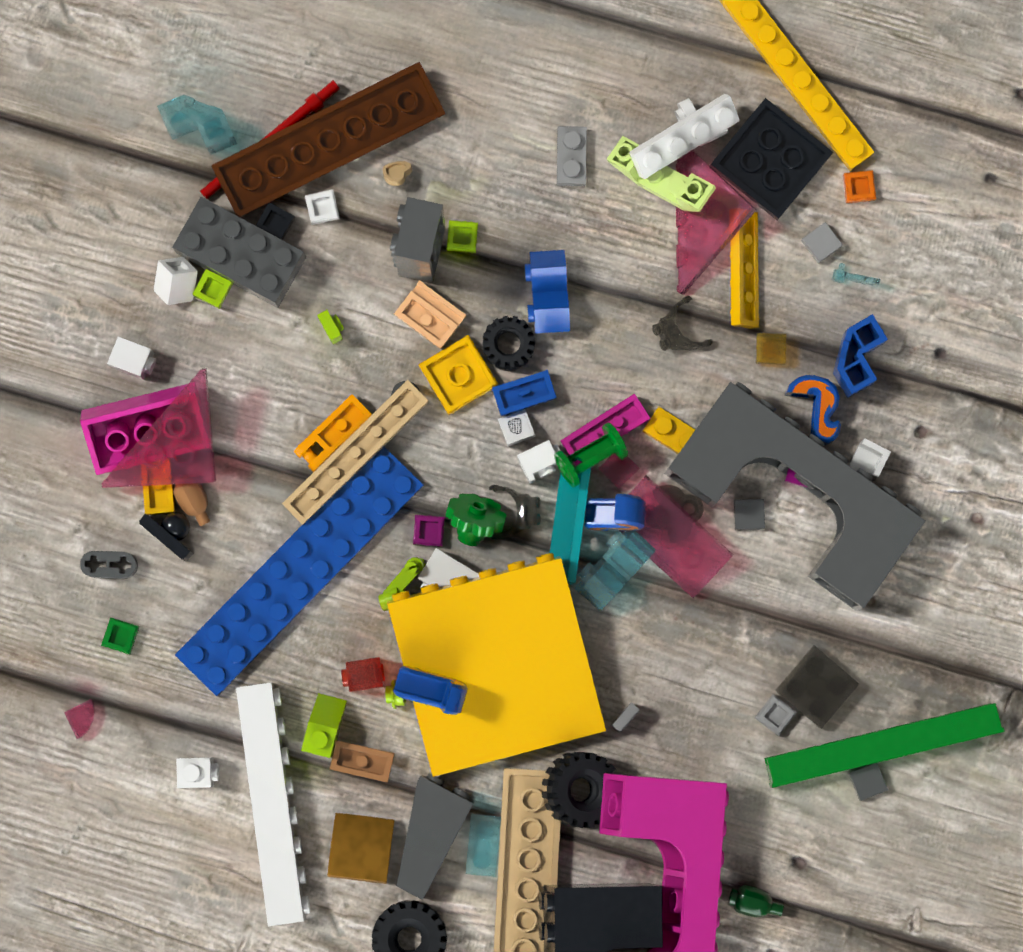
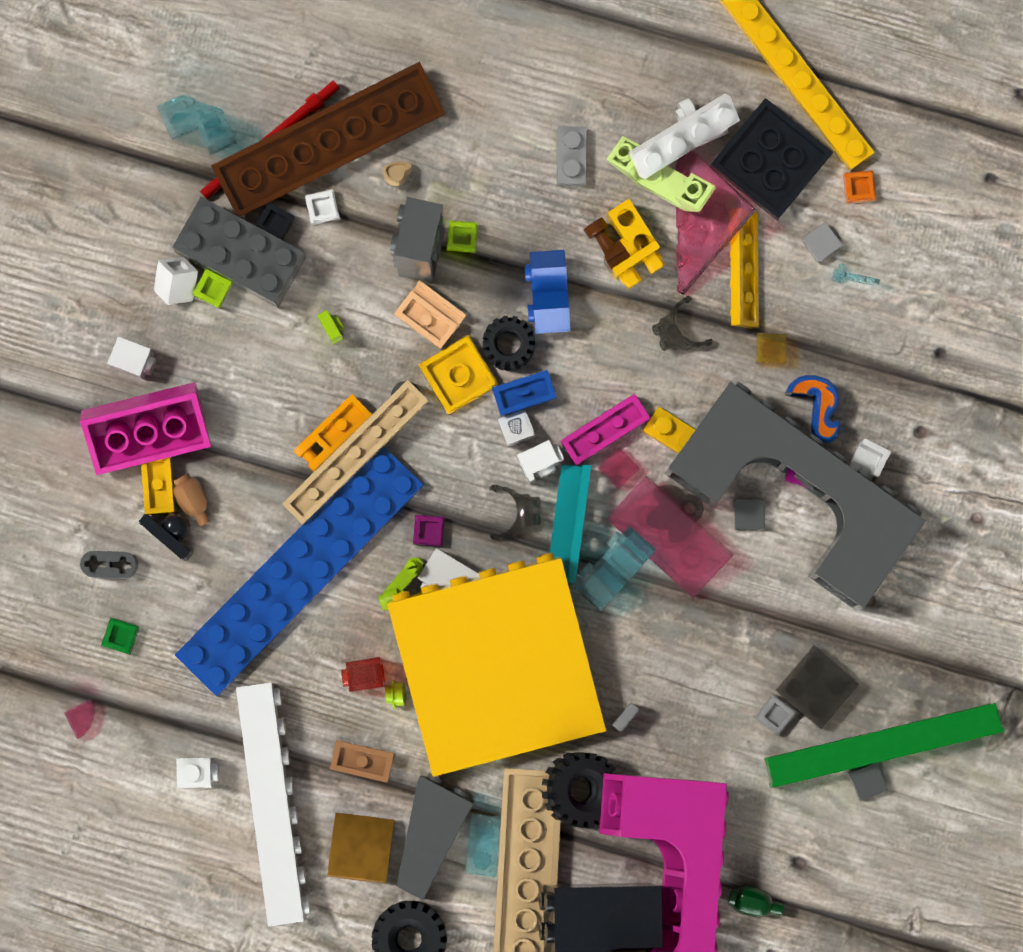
(175, 446): clear pink tile -> none
(324, 725): lime slope -> none
(431, 689): blue animal -> none
(475, 518): green plant -> none
(591, 454): green hose -> none
(617, 513): blue animal -> none
(632, 249): none -> yellow hips
(851, 366): blue brick -> none

